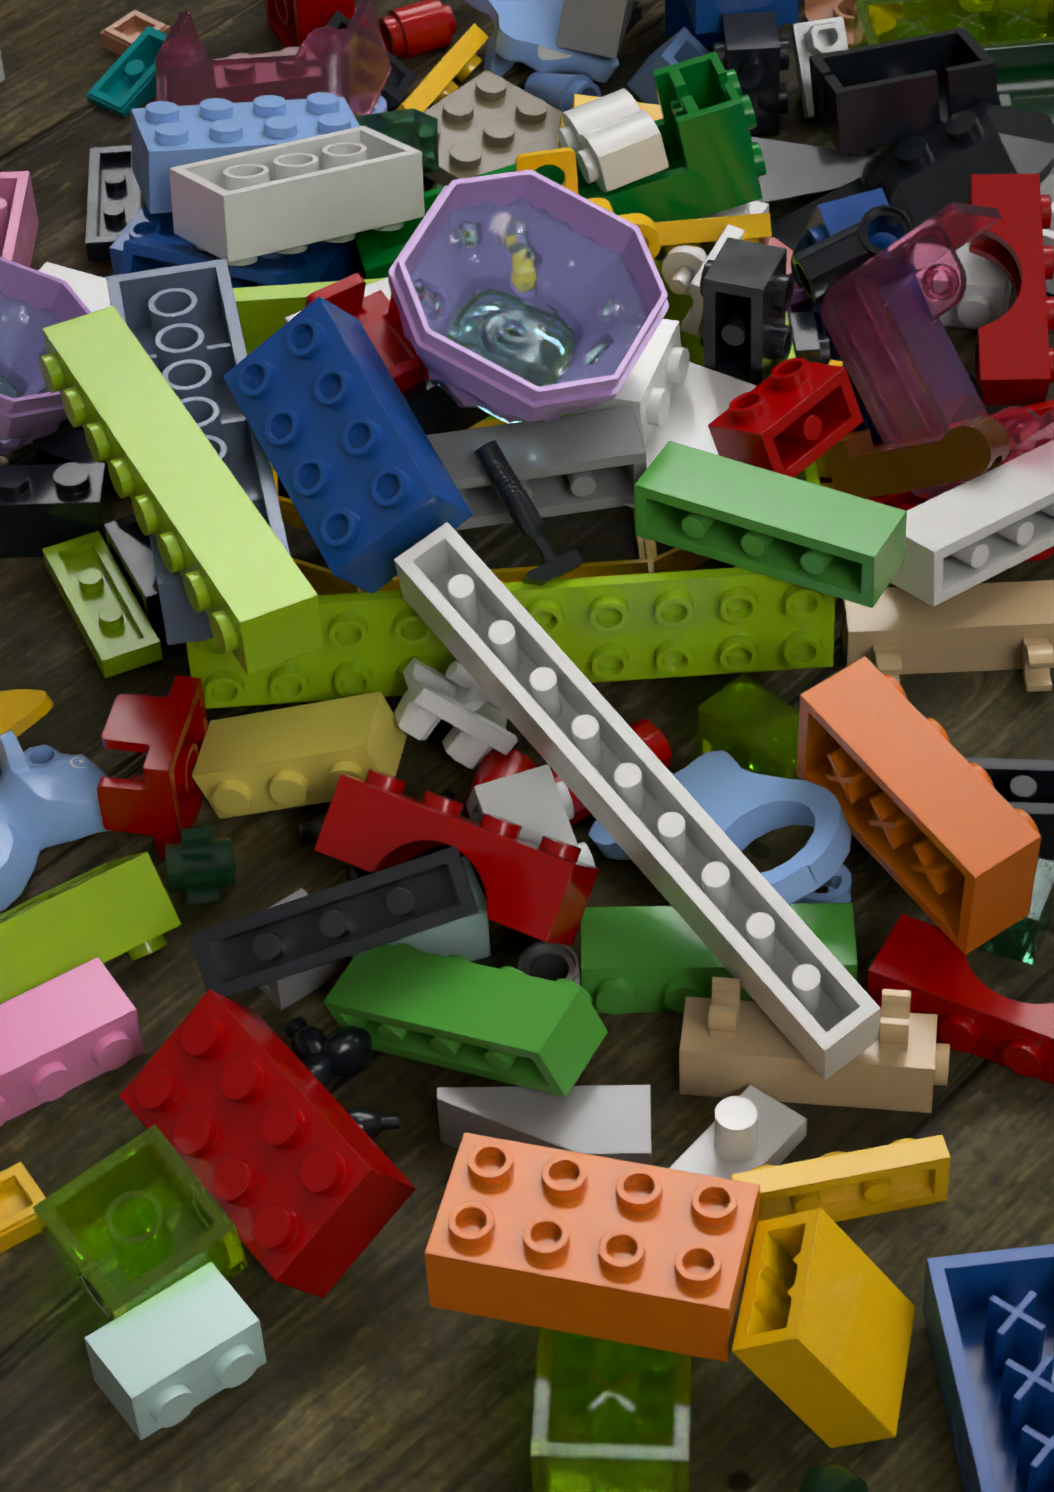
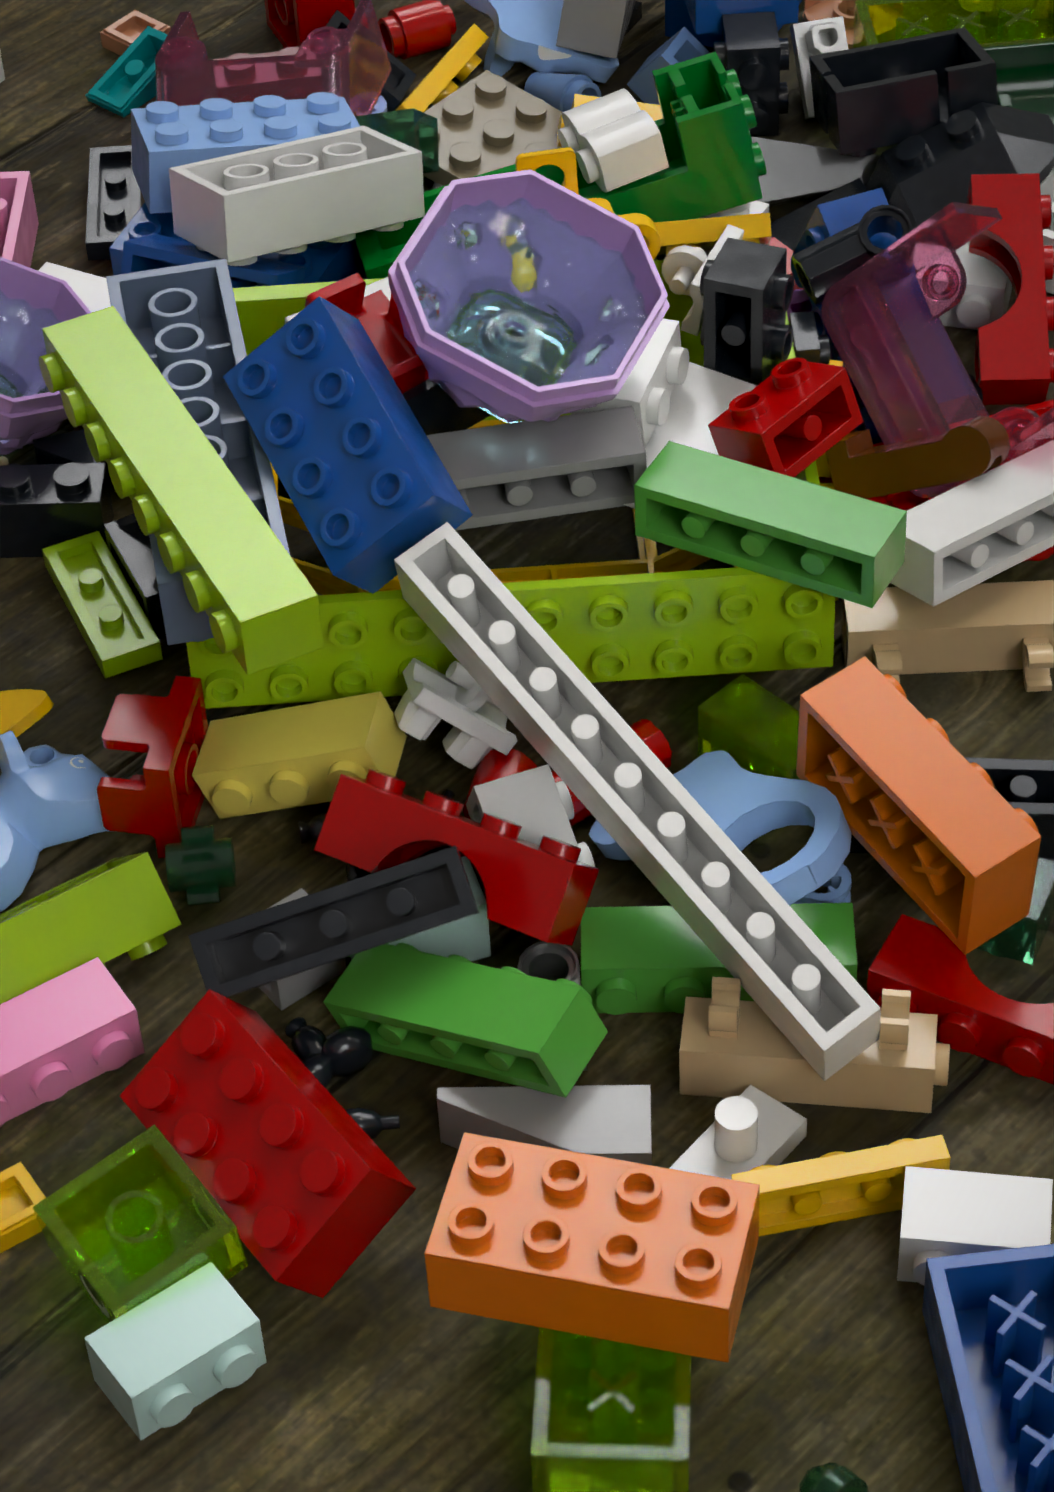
(524, 515): black piece -> none
(824, 1328): yellow brick -> none
(969, 1214): none -> white brick

